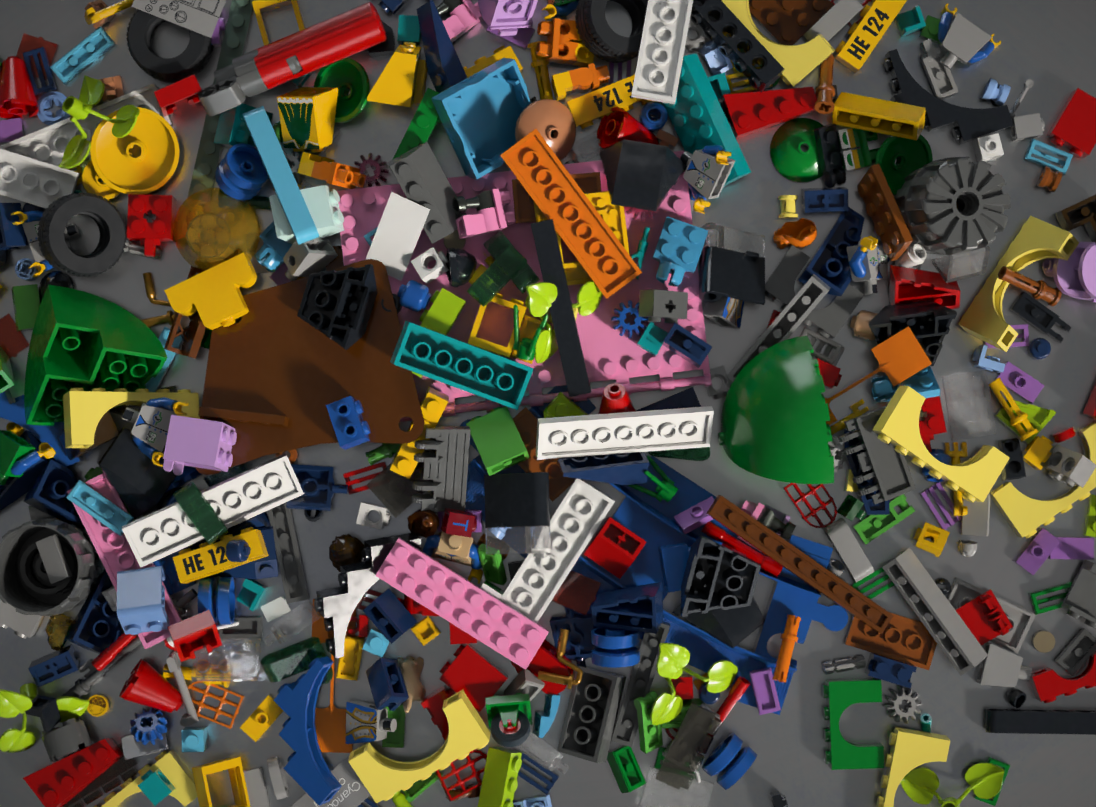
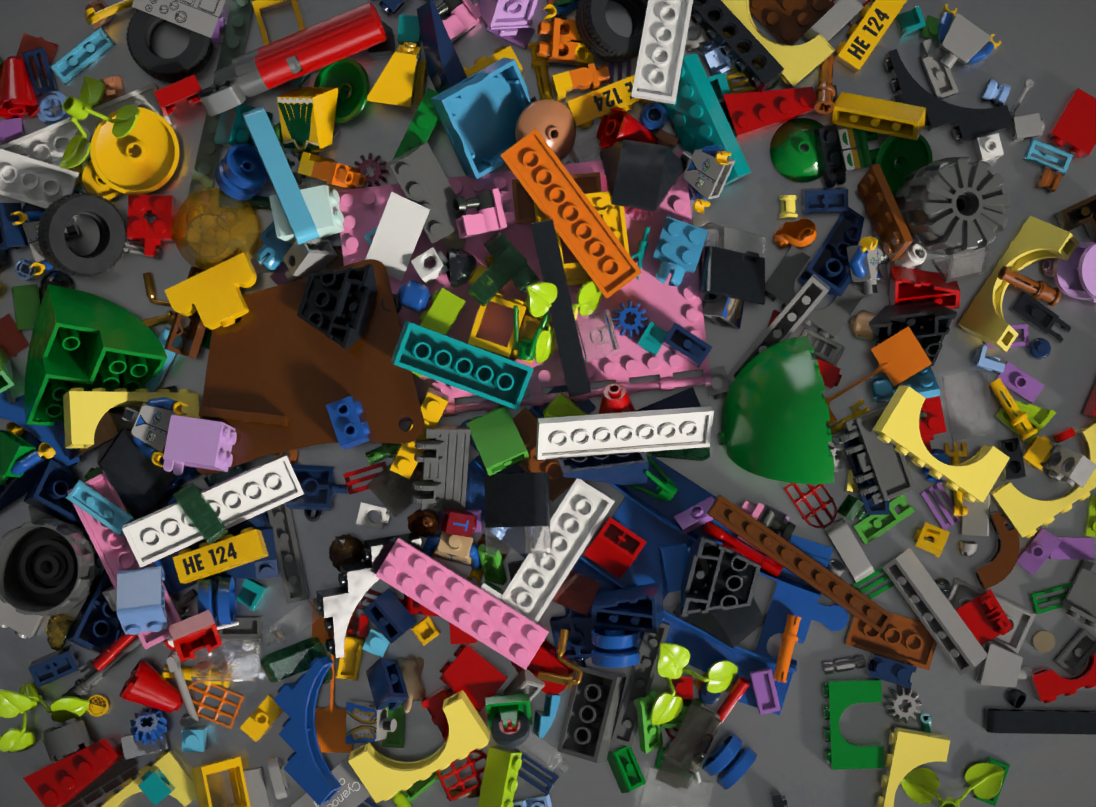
(47, 710): black panel -> none
(53, 558): light grey slope -> none
(237, 550): dark blue piece -> none
(275, 608): white sticker -> none
(598, 336): none -> clear slope
(663, 305): dark grey brick -> none
(1005, 556): none -> reddish brown arch

